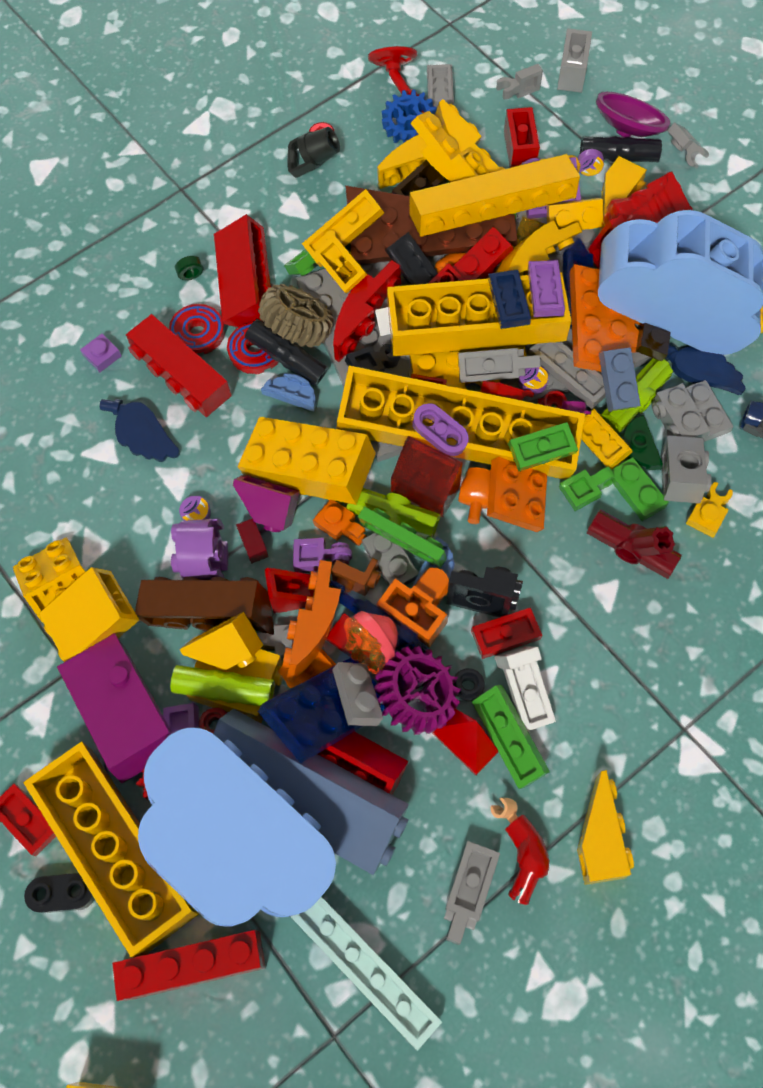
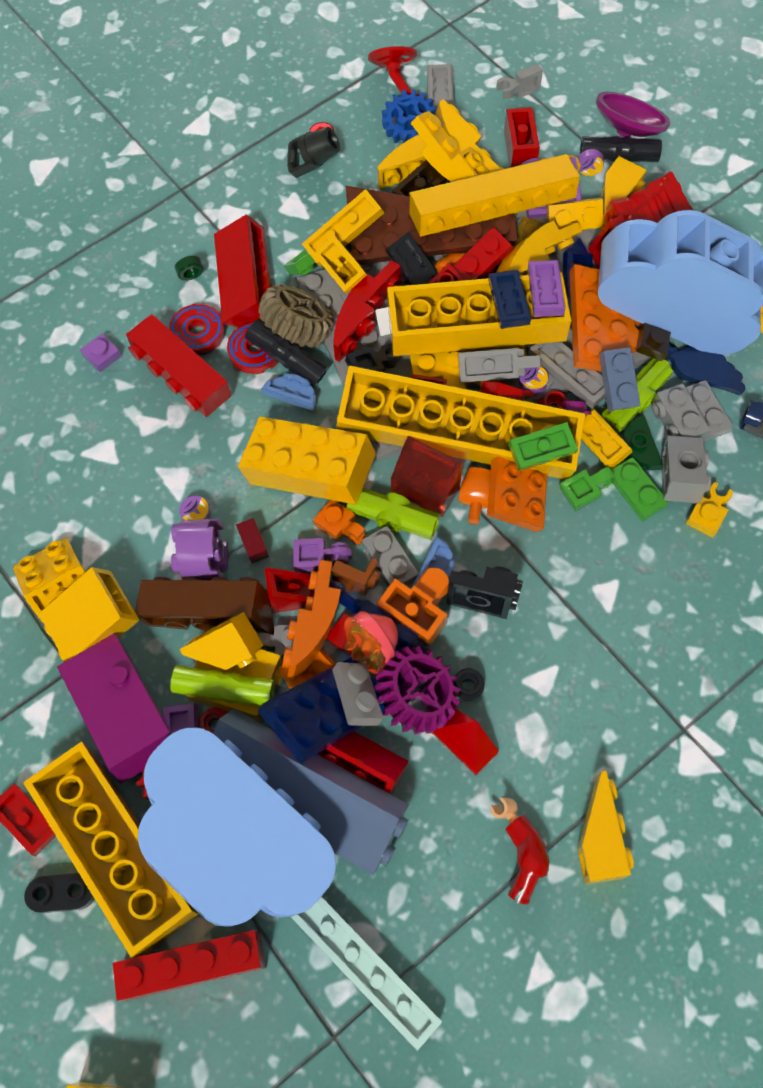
(140, 430): dark blue animal -> none
(267, 502): magenta slope -> none
(403, 536): bright green plate -> none
(442, 428): medium lavender plate -> none
(470, 889): light grey hinge -> none
(506, 633): red plate -> none
(510, 736): bright green plate -> none
(527, 686): white bracket -> none
(574, 60): light grey brick -> none
(636, 543): dark red piece -> none
(684, 140): light grey plate -> none

